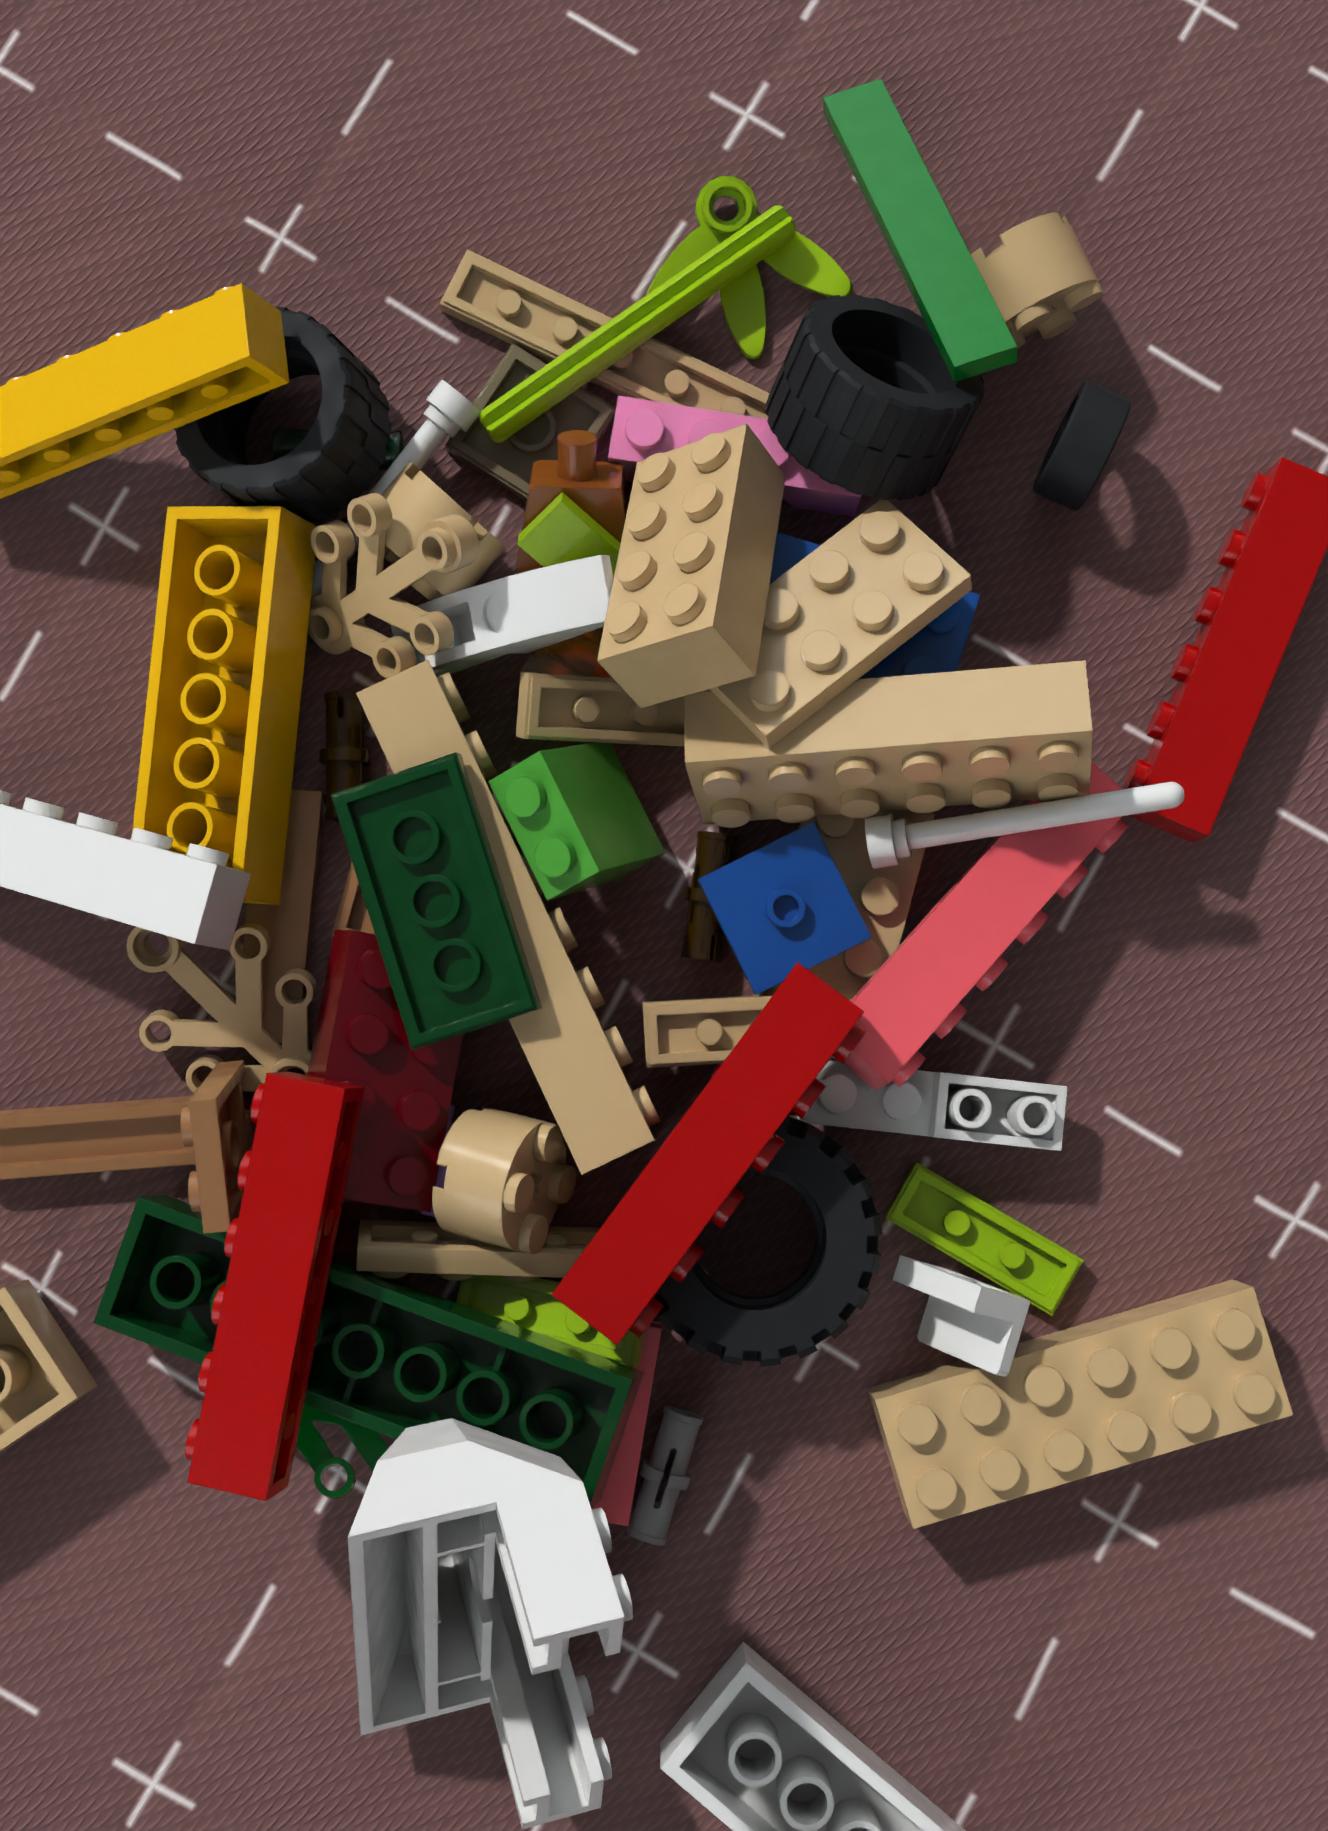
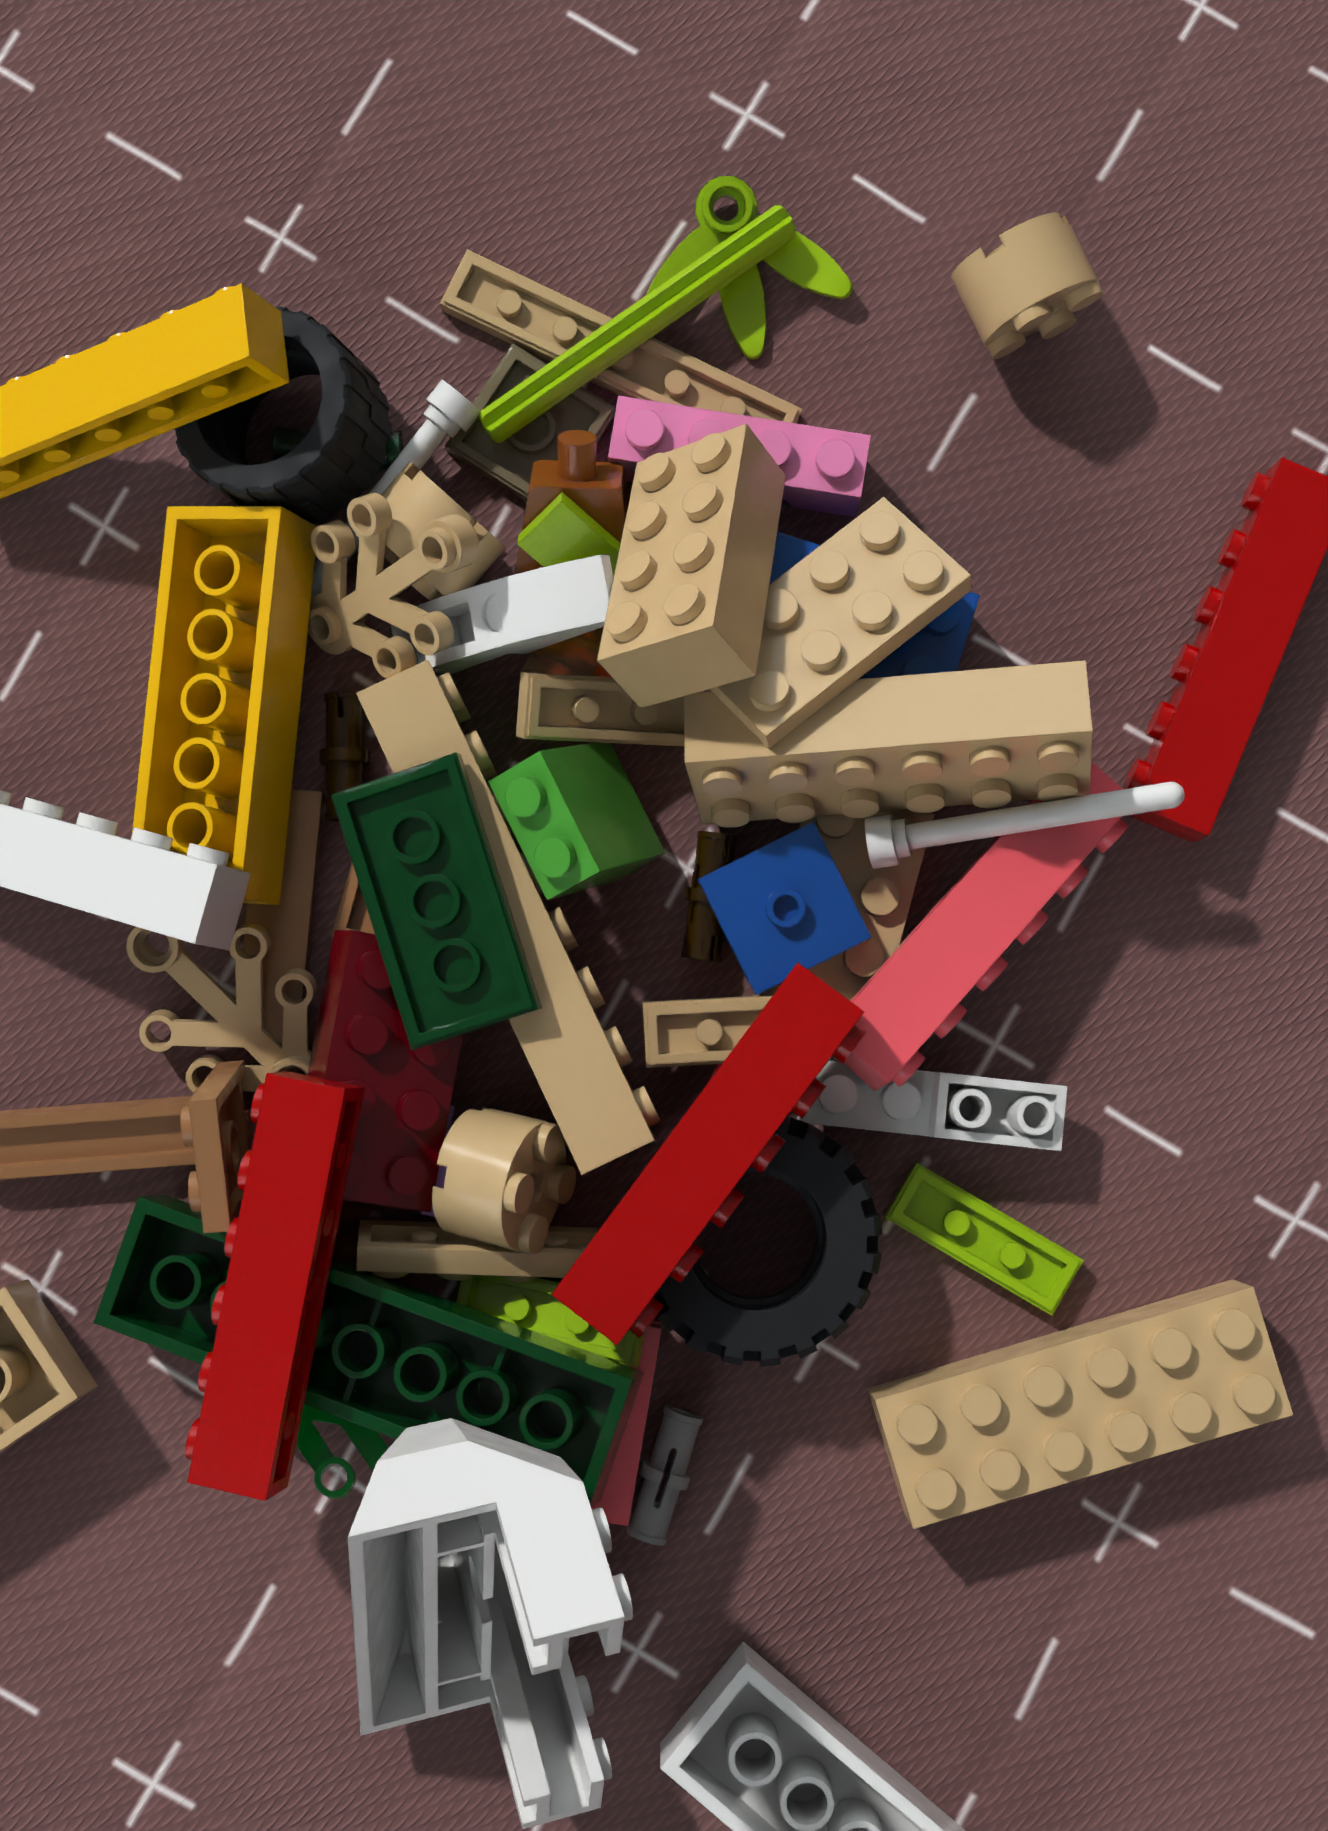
(870, 399): black tyre -> none
(920, 231): green tile -> none
(966, 1315): white panel -> none
(1082, 445): black tyre -> none

